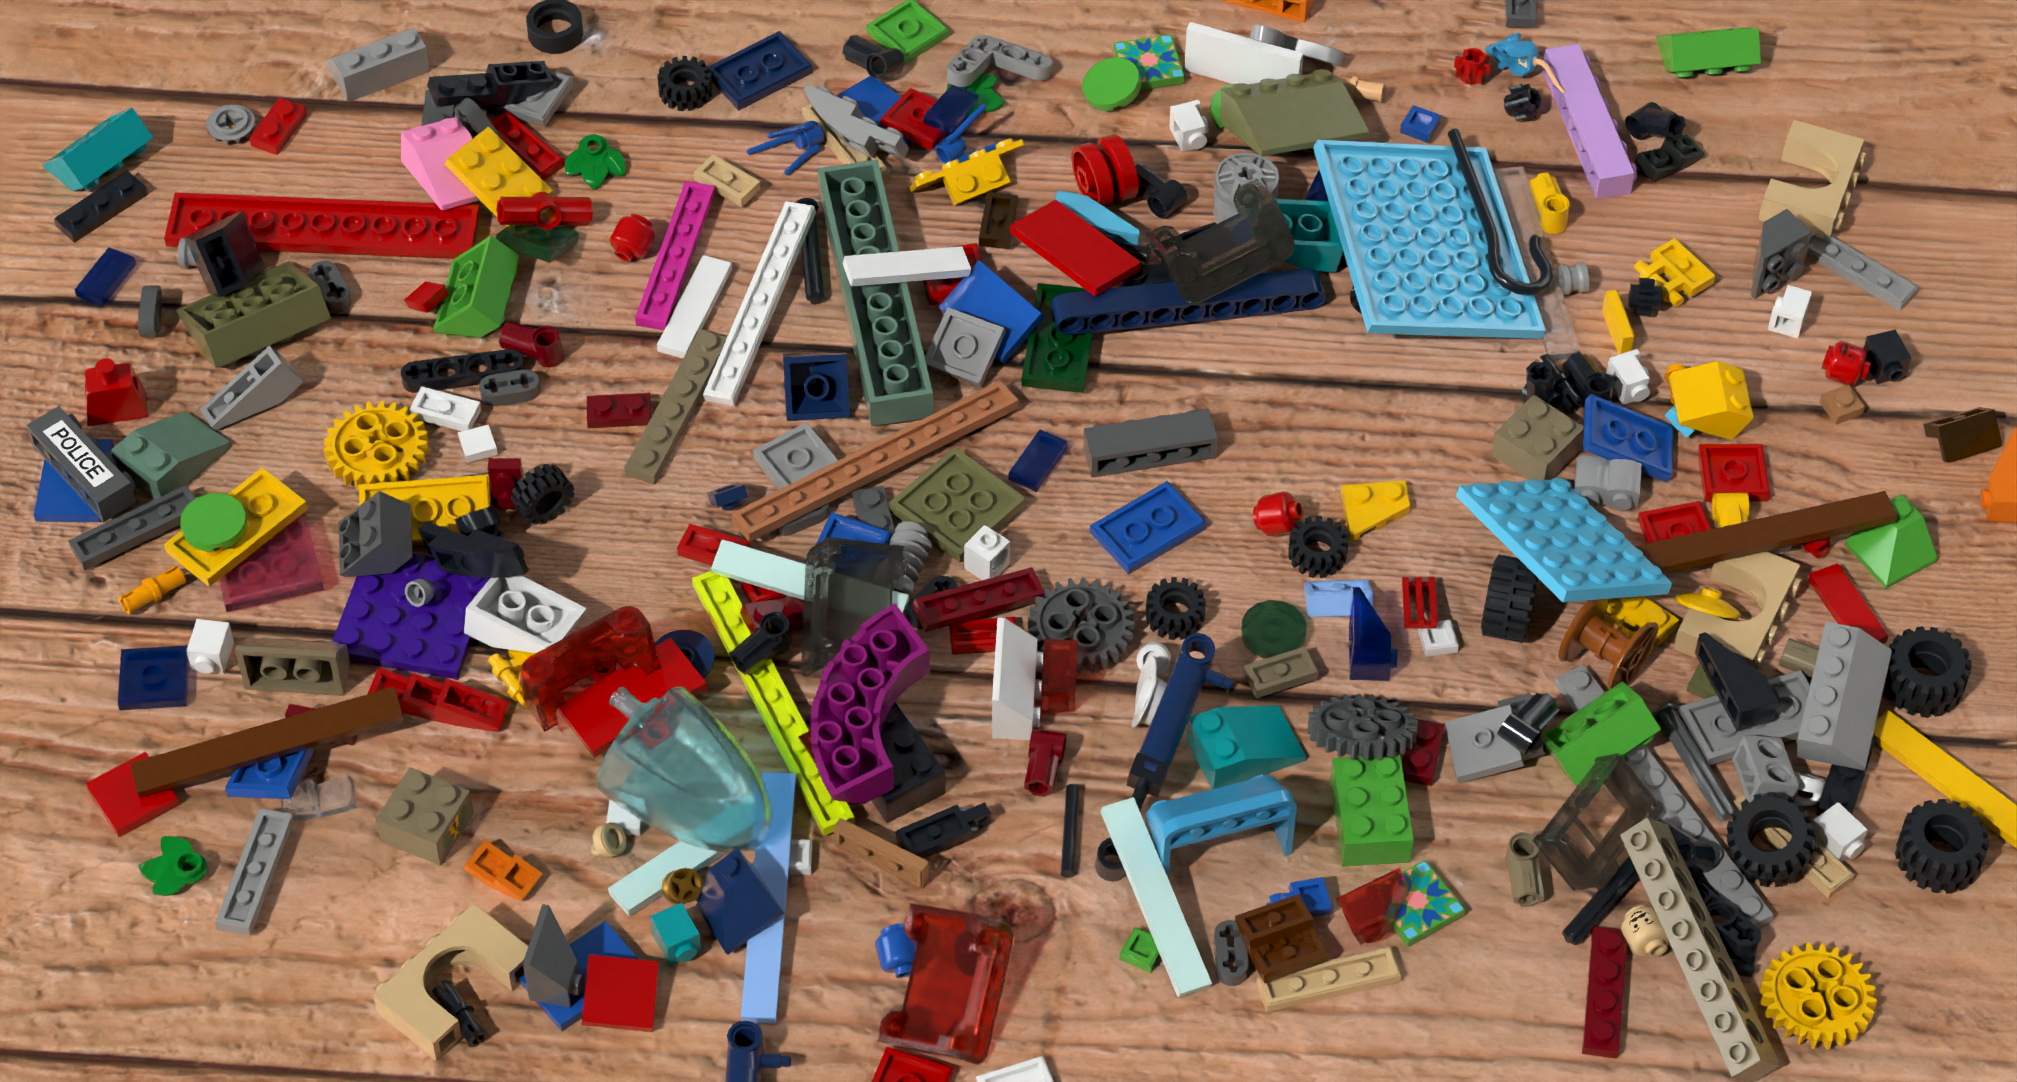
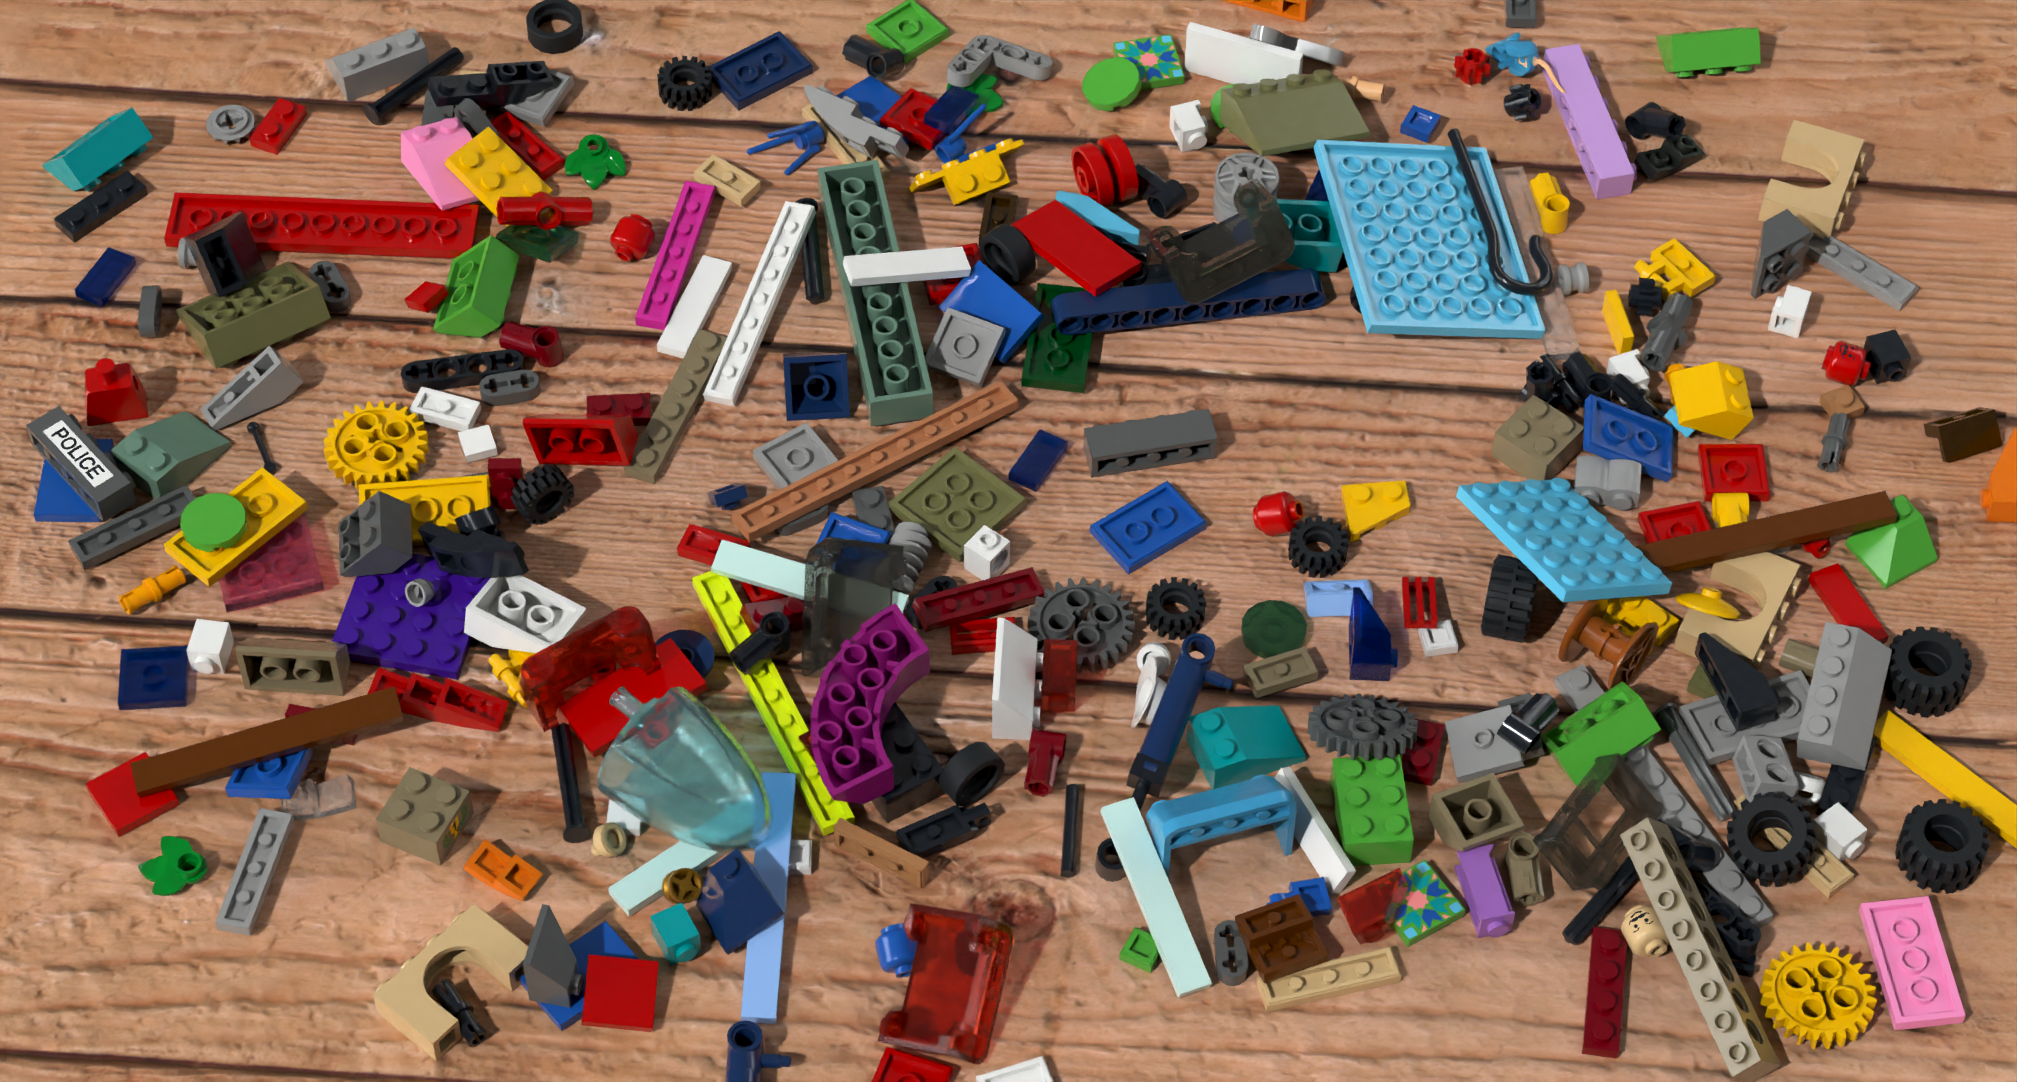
(253, 428): none -> black hinge
(412, 86): none -> black axle
(575, 828): none -> black axle
(582, 439): none -> red slope
(971, 774): none -> black tyre
(1008, 254): none -> black tyre
(1316, 837): none -> white tile
(1473, 813): none -> dark tan slope
(1484, 892): none -> medium lavender window
(1635, 398): none -> black axle
(1666, 331): none -> dark grey piece
(1834, 442): none -> dark grey axle
(1911, 963): none -> bright pink plate

